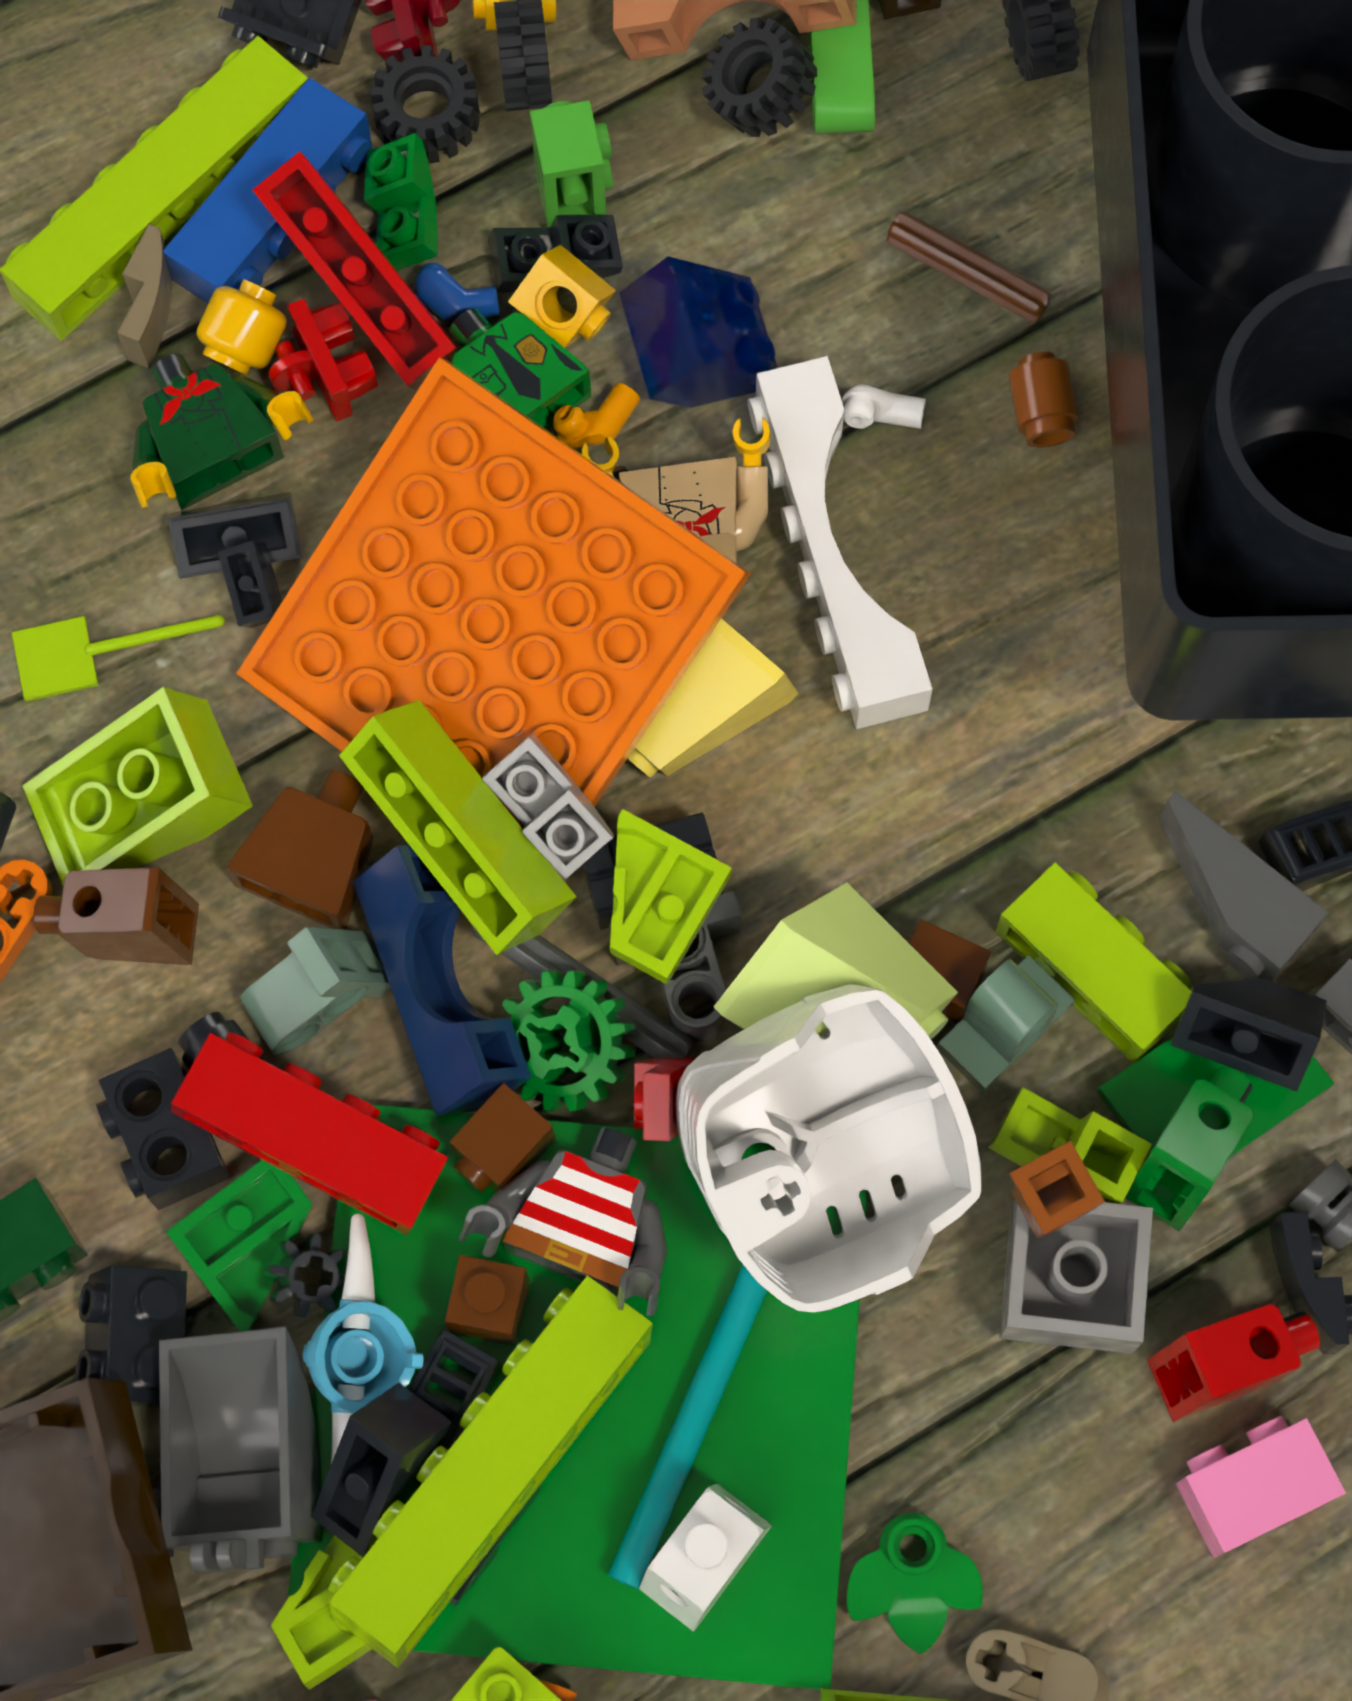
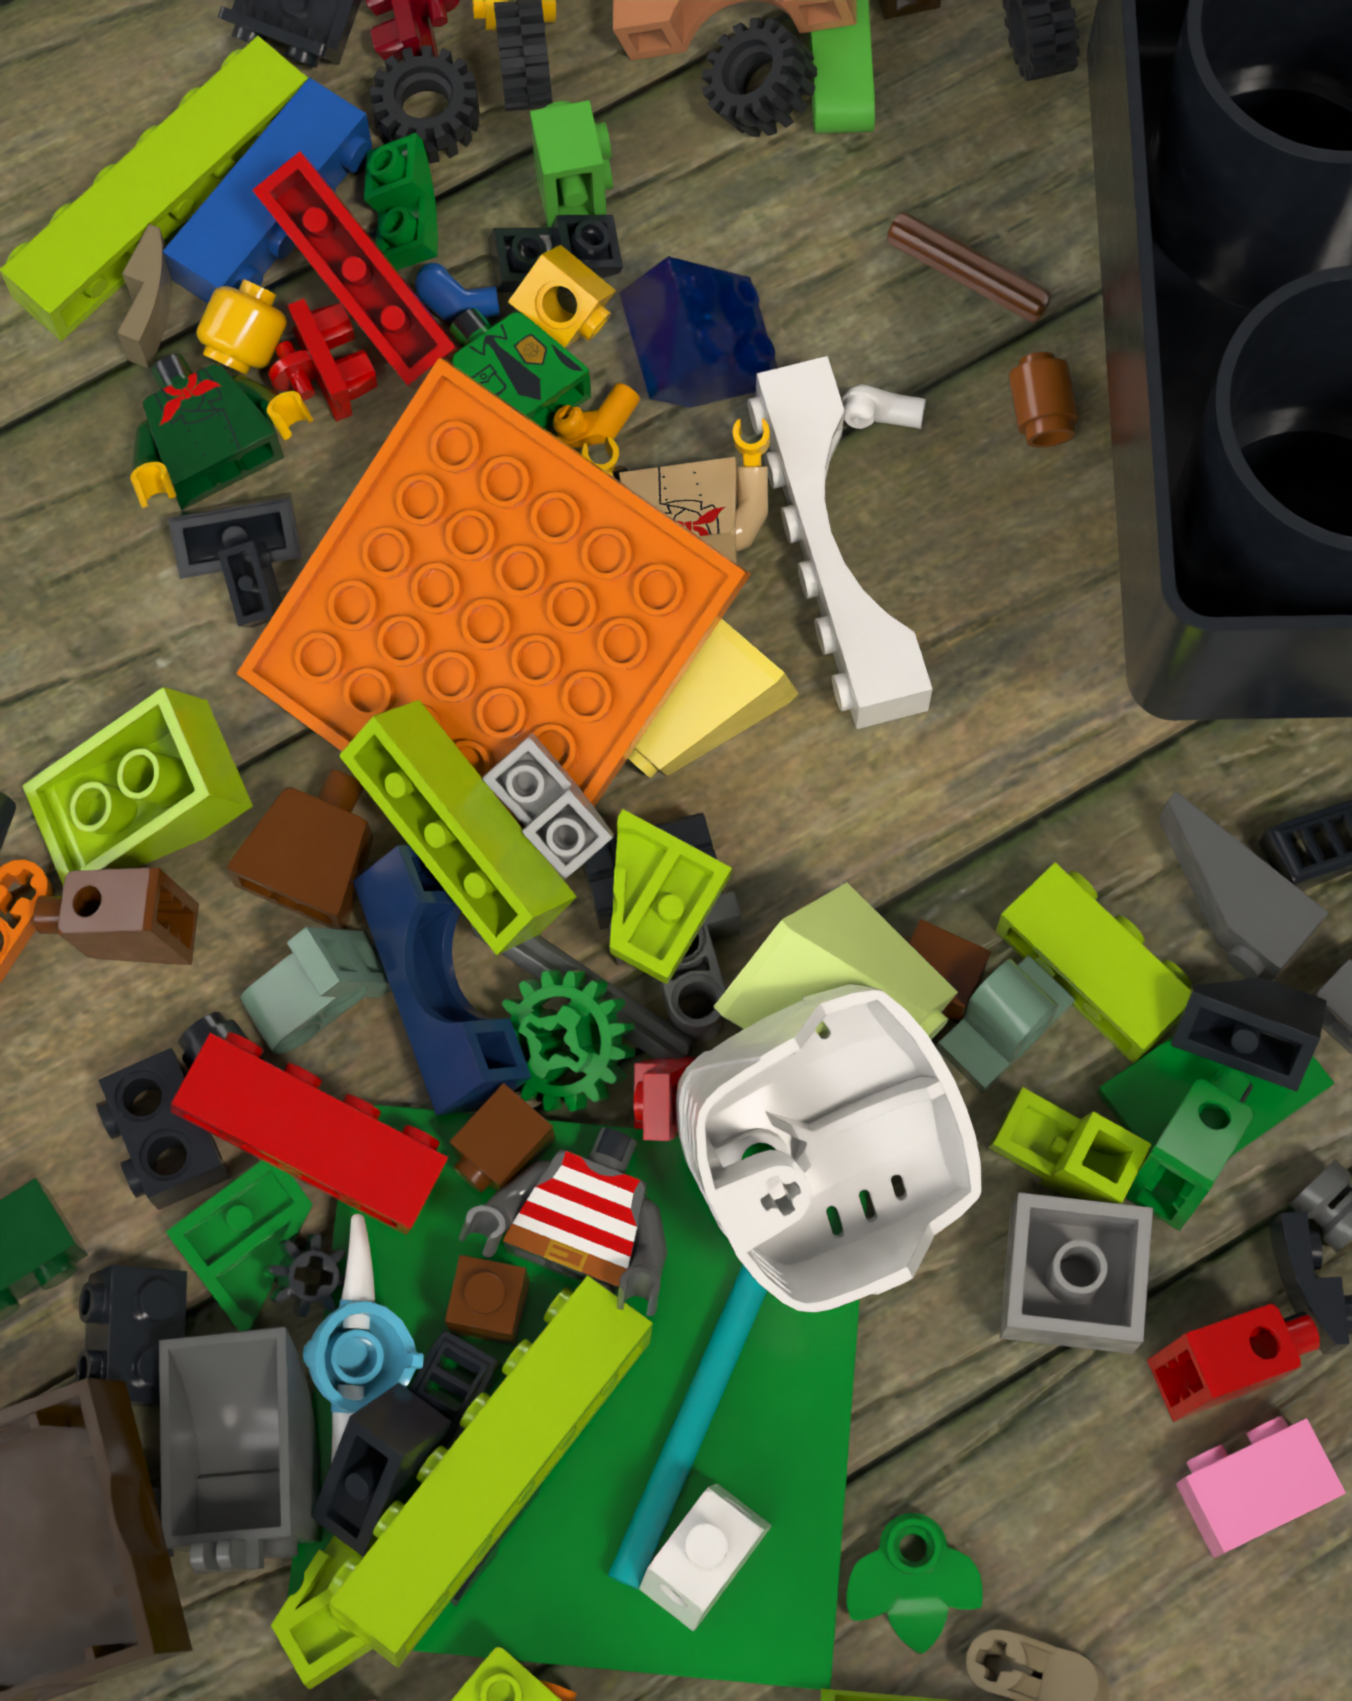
(60, 655): lime piece -> none
(1055, 1190): dark orange brick -> none

